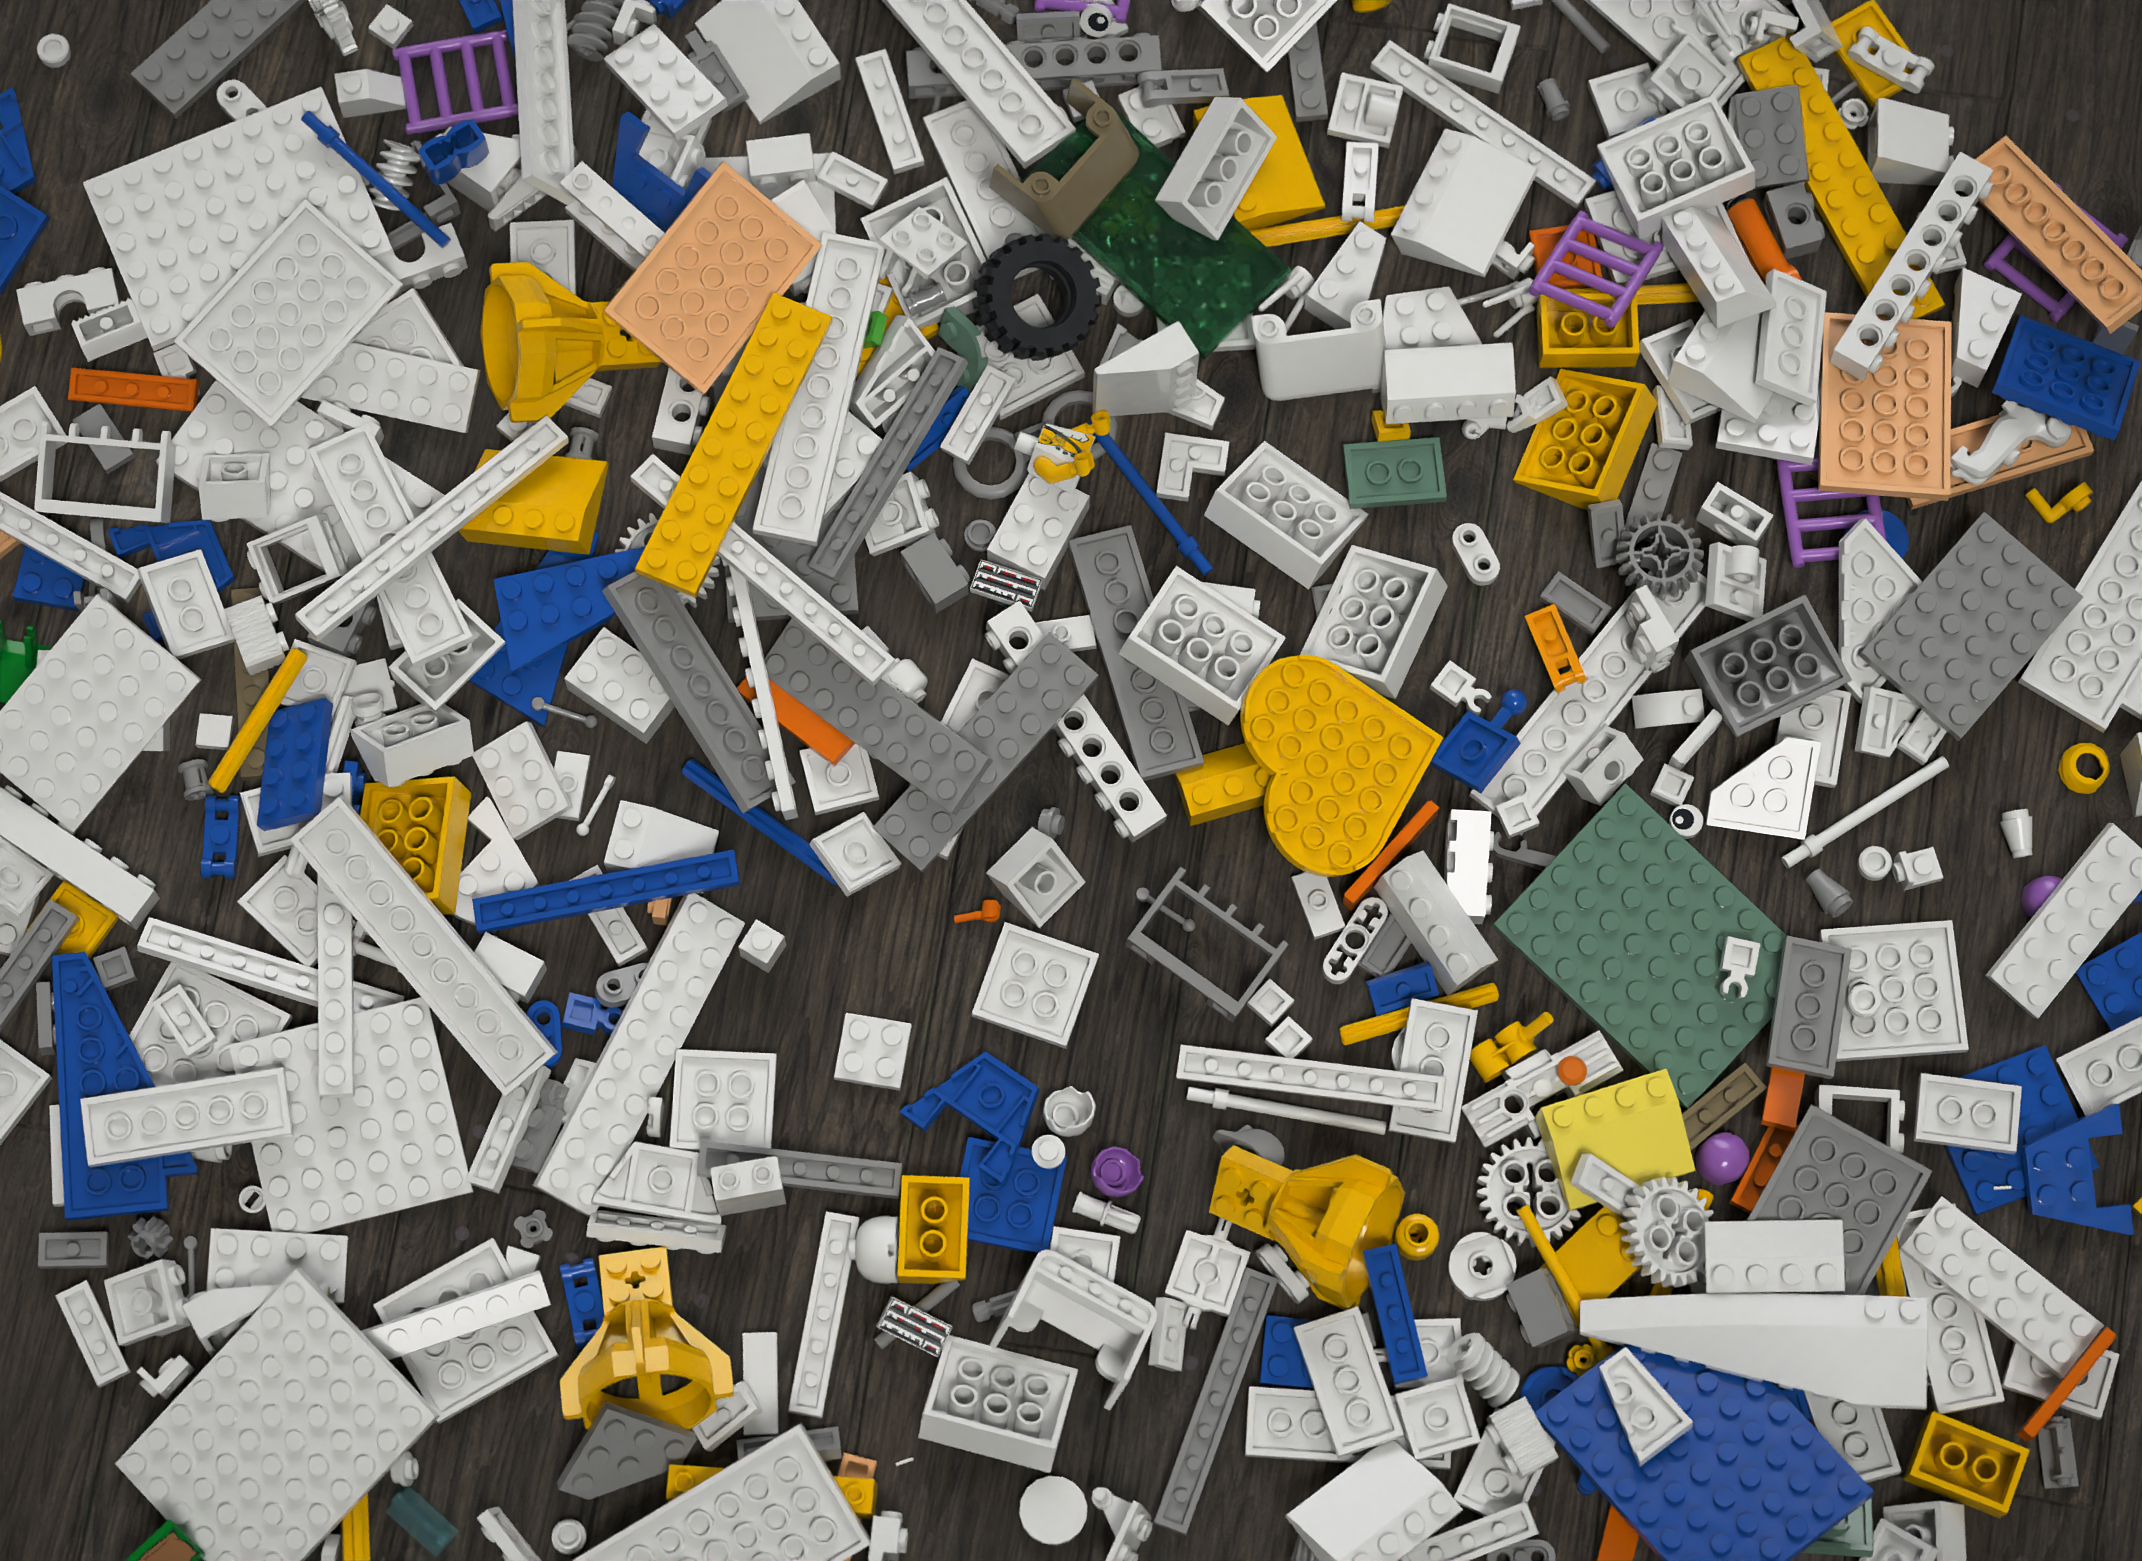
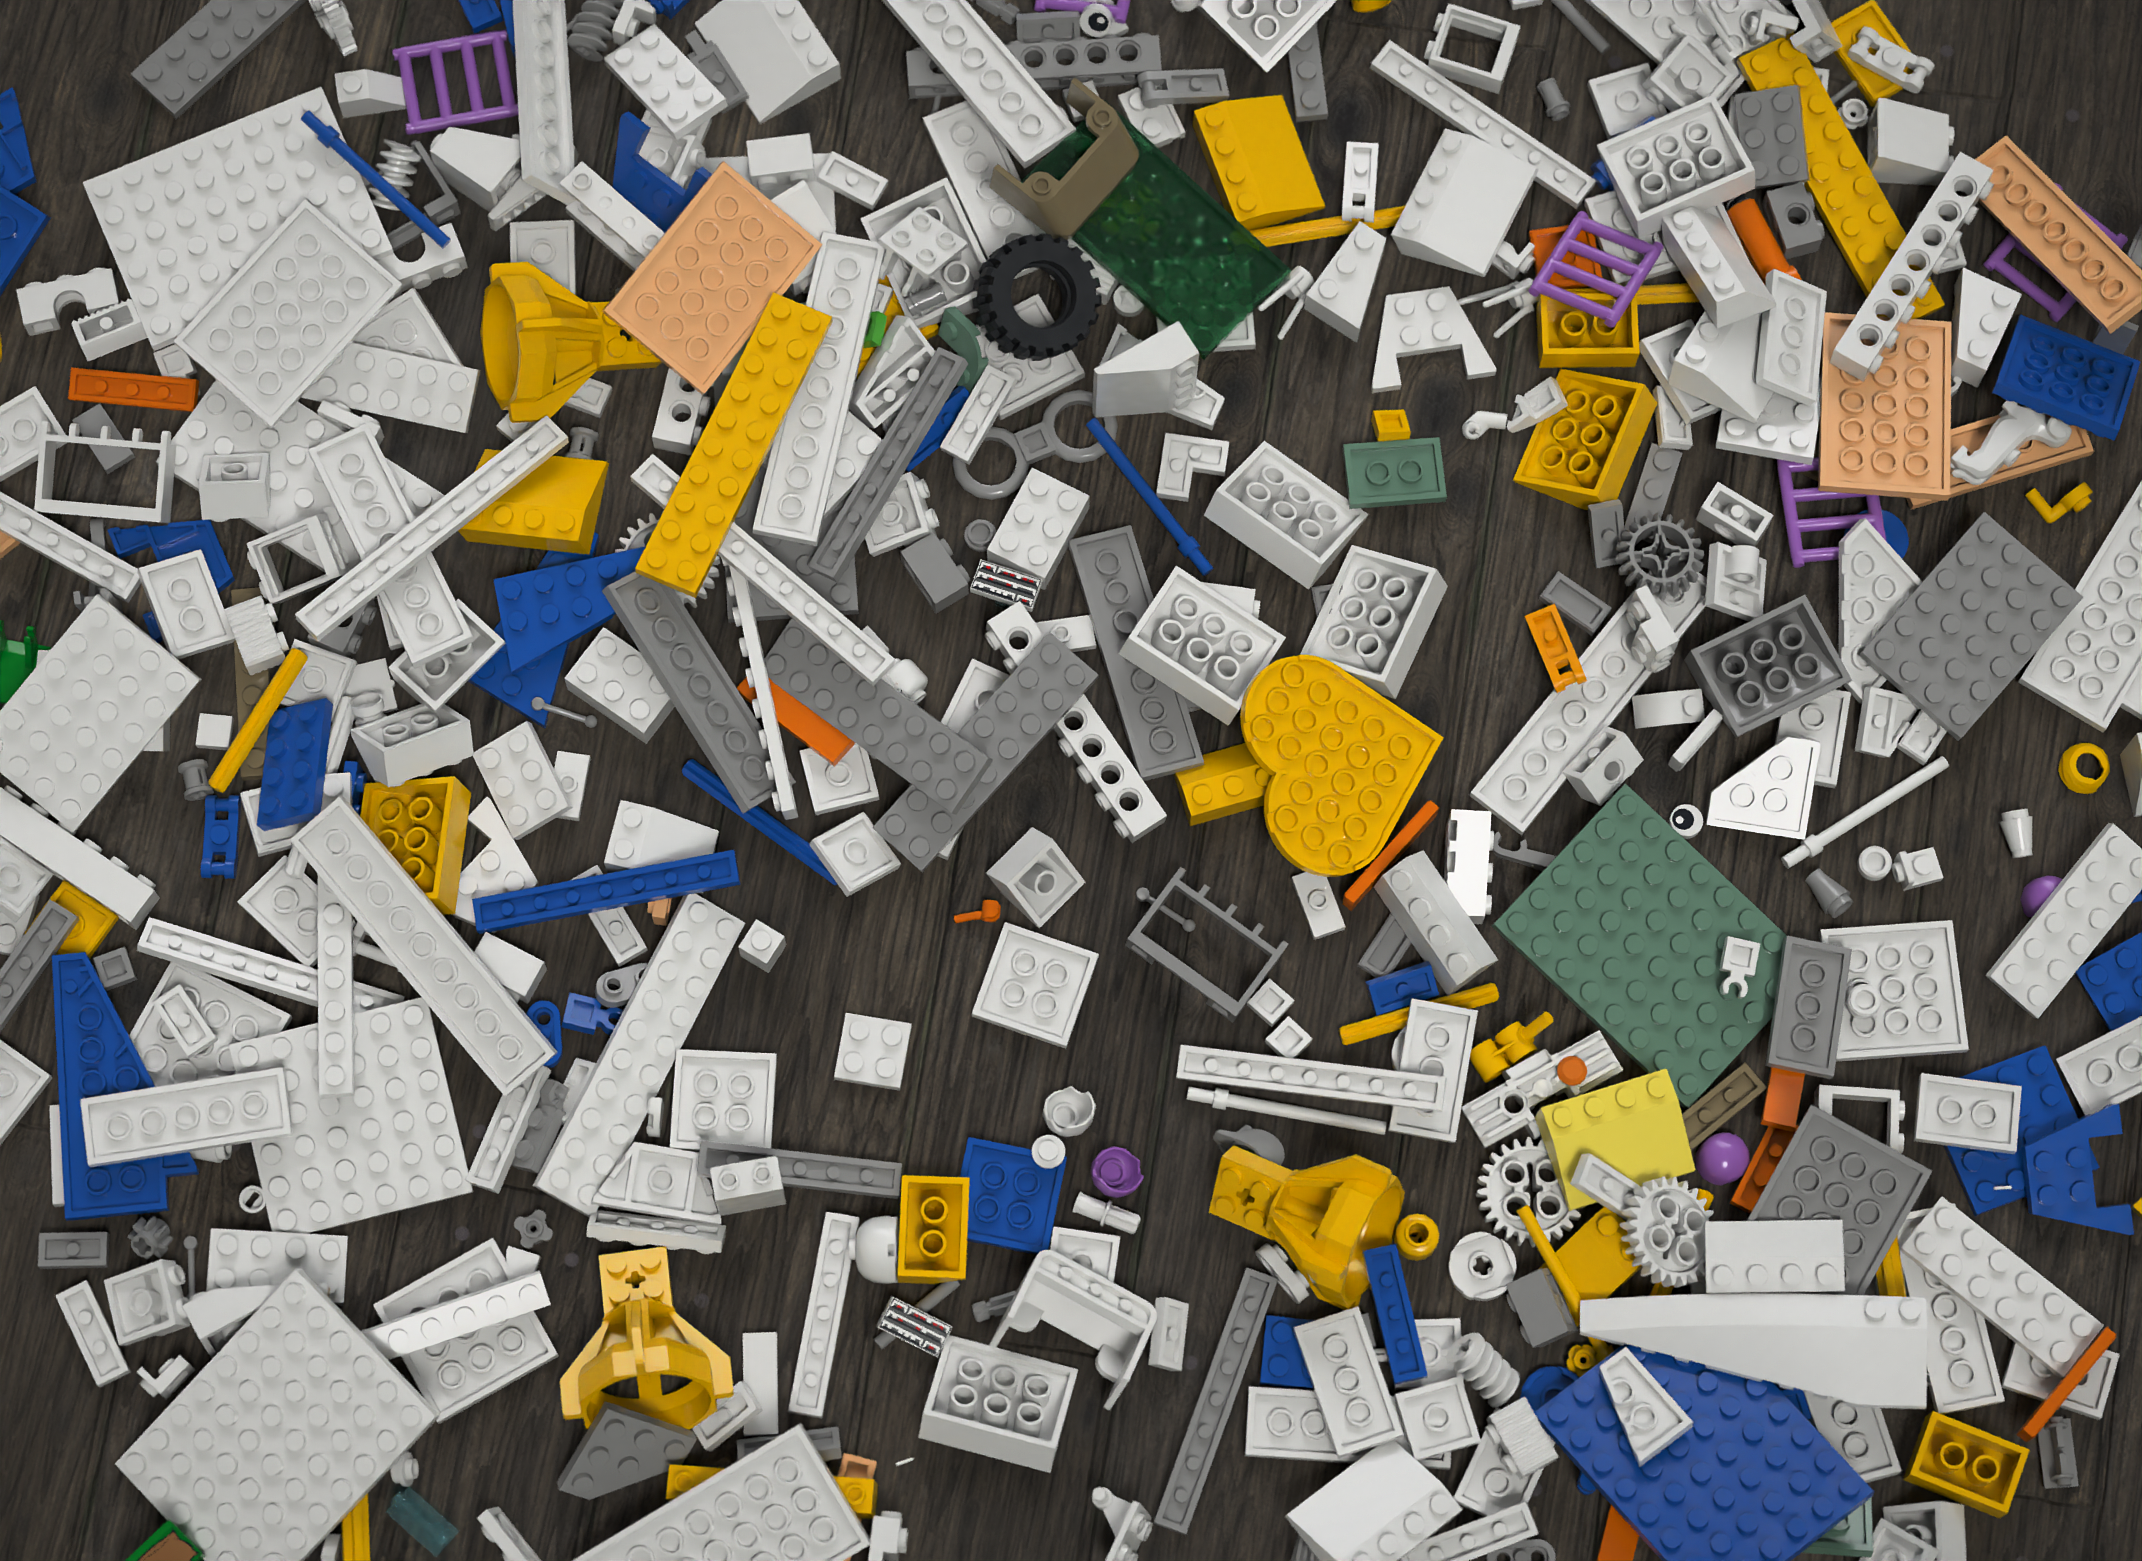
(45, 1018): light grey plate -> none
(46, 582): blue plate -> none
(54, 50): white tile -> none
(242, 104): white plate -> none
(390, 26): white plate -> none
(458, 150): blue brick -> none
(569, 1536): white plate -> none
(583, 829): white hinge -> none
(583, 1302): blue plate -> none
(889, 111): white plate -> none
(991, 1099): blue wing -> none
(1051, 822): light grey plate -> none
(1053, 1510): white tile -> none
(1061, 453): torso -> none
(1207, 1273): white plate -> none
(1216, 167): white slope -> none
(1321, 360): white windscreen -> none
(1360, 916): white beam -> none
(1365, 110): white plate -> none
(1448, 383): white slope -> none
(1456, 686): white plate -> none
(1474, 553): white plate -> none
(1478, 747): blue plate -> none
(1517, 816): white plate -> none
(1672, 785): white tile -> none

